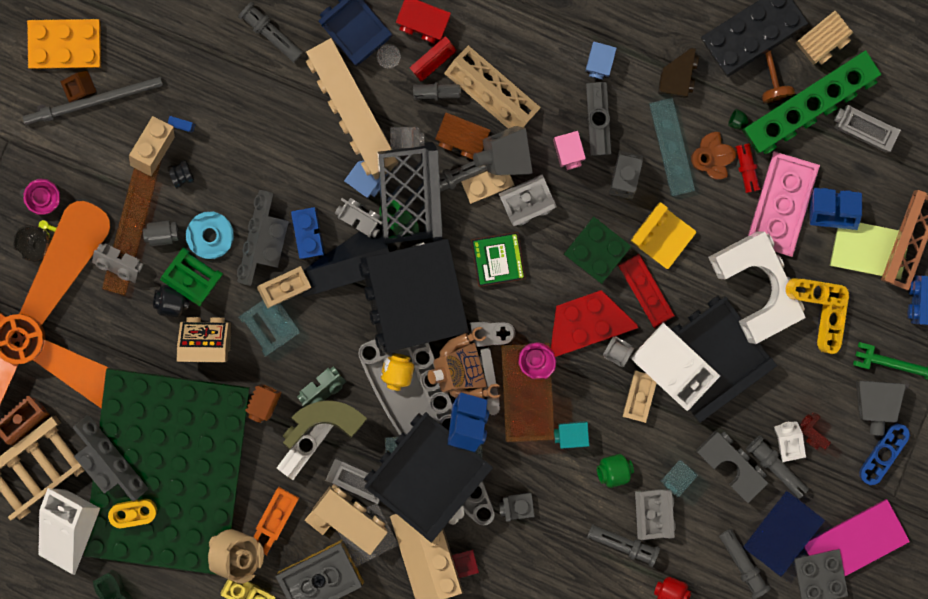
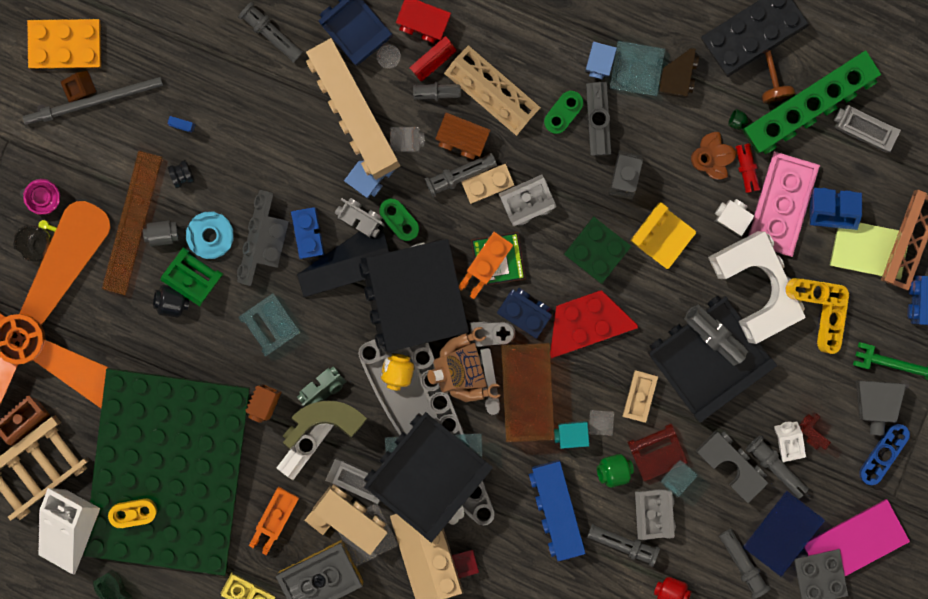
(105, 462): dark grey bracket -> none
(107, 259): light grey hinge -> none
(151, 146): tan brick -> none
(203, 340): tan piece -> none
(235, 556): tan brick -> none
(284, 287): tan plate -> none
(429, 186): black fence -> none
(468, 422): blue piece -> none
(487, 262): none -> orange hinge
(505, 153): dark grey torso -> none
(517, 506): dark grey bracket -> none
(525, 313): none -> dark blue bracket
(537, 360): dark pink hair -> none
(558, 510): none -> blue brick
(563, 112): none -> green plate
(569, 150): bright pink brick -> none
(601, 422): none -> clear plate
(618, 351): light grey piece -> none
(637, 68): none -> clear light blue plate
(646, 290): red tile -> none
(659, 460): none -> clear red plate
(671, 147): clear light blue tile -> none
(675, 367): white slope -> none
(716, 335): none -> dark grey piece
(734, 216): none -> white brick
(824, 37): tan brick -> none

